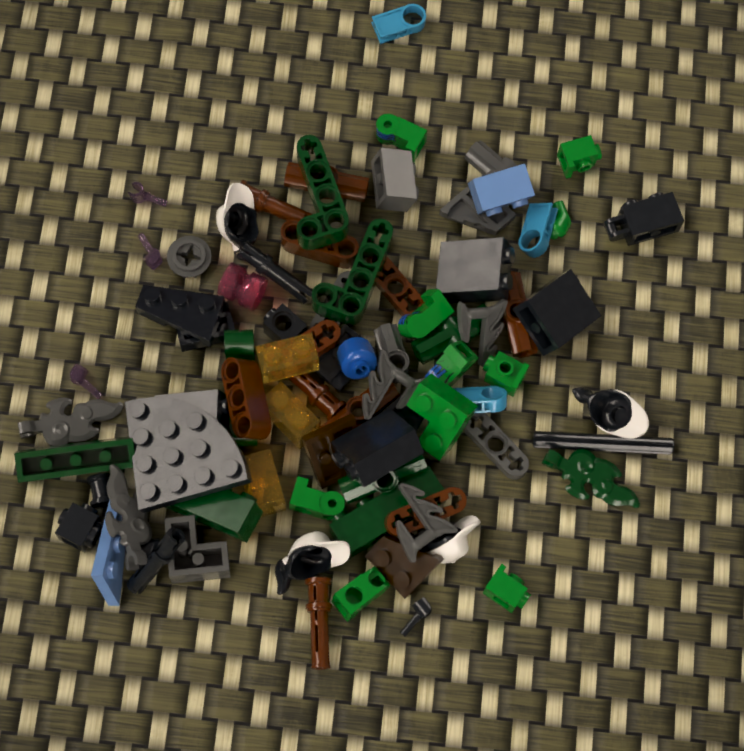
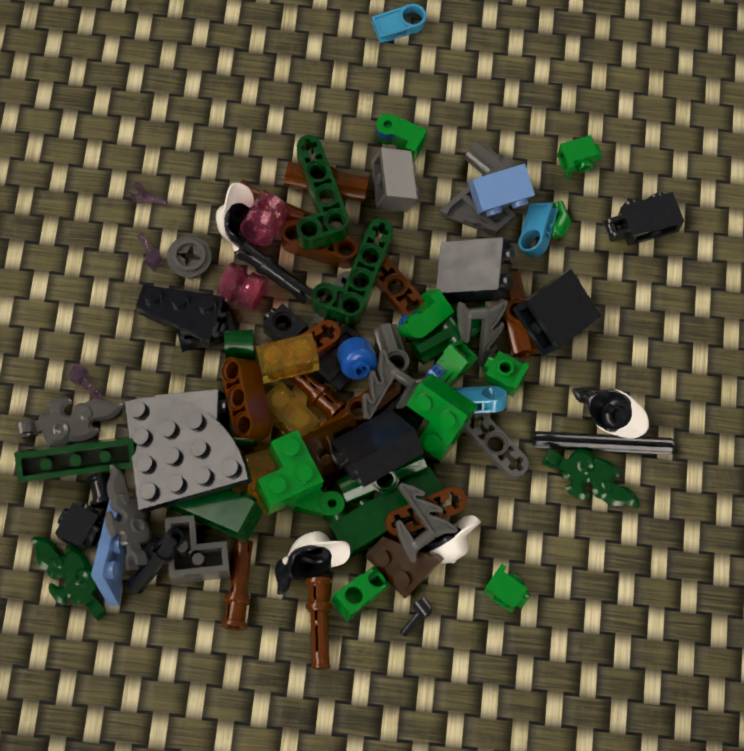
(72, 567): none -> dark green piece
(237, 598): none -> reddish brown pin
(264, 219): none -> clear pink wheel
(295, 474): none -> green brick

